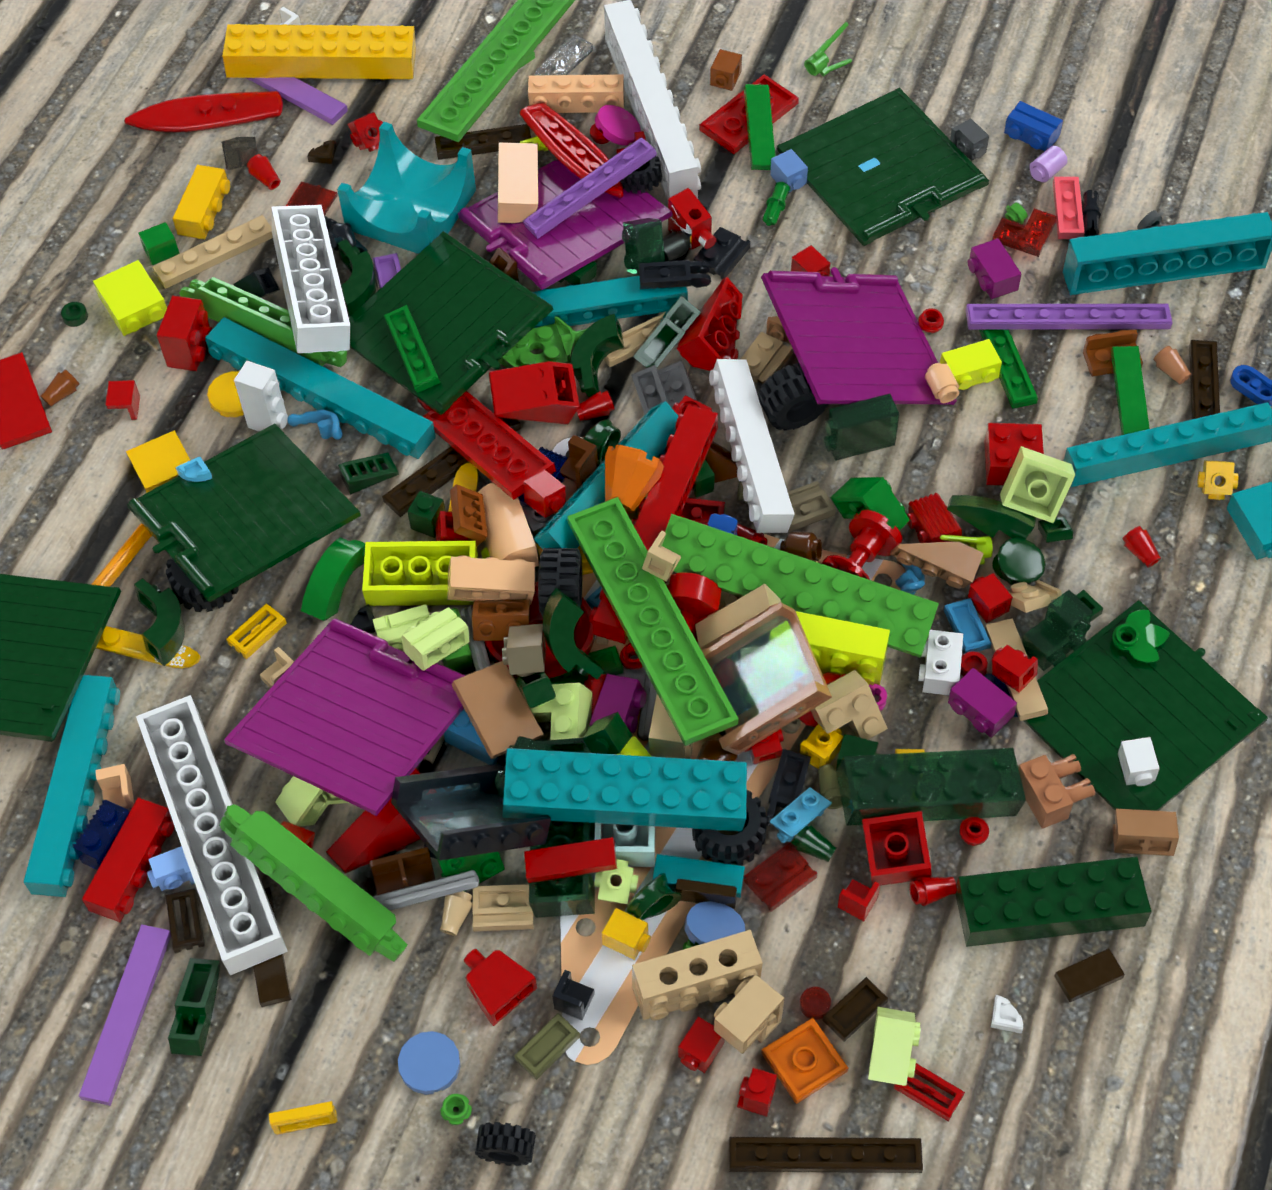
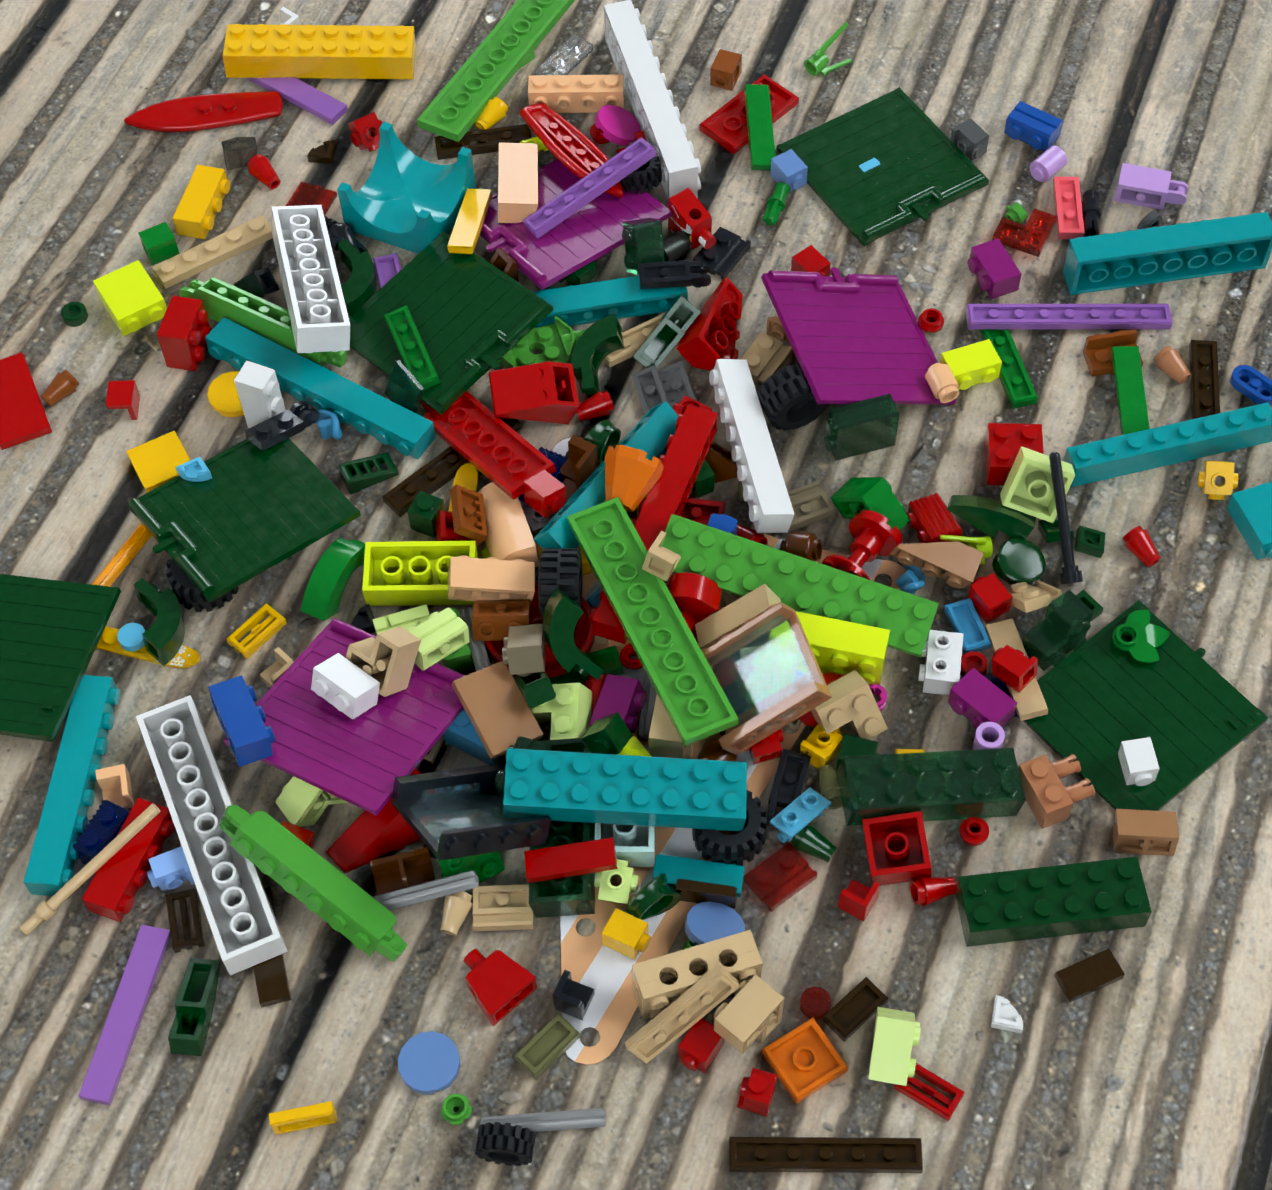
(47, 909): none -> tan bar
(131, 637): none -> medium azure tile
(242, 720): none -> blue brick
(282, 425): none -> black hinge
(345, 686): none -> white brick
(387, 658): none -> tan brick
(404, 388): none -> clear green piece
(469, 221): none -> yellow tile
(492, 113): none -> yellow cone
(553, 1120): none -> light grey axle
(682, 1014): none -> tan tile
(988, 736): none -> lavender brick
(1070, 571): none -> black piece
(1090, 541): none -> dark green tile
(1149, 187): none -> lavender brick

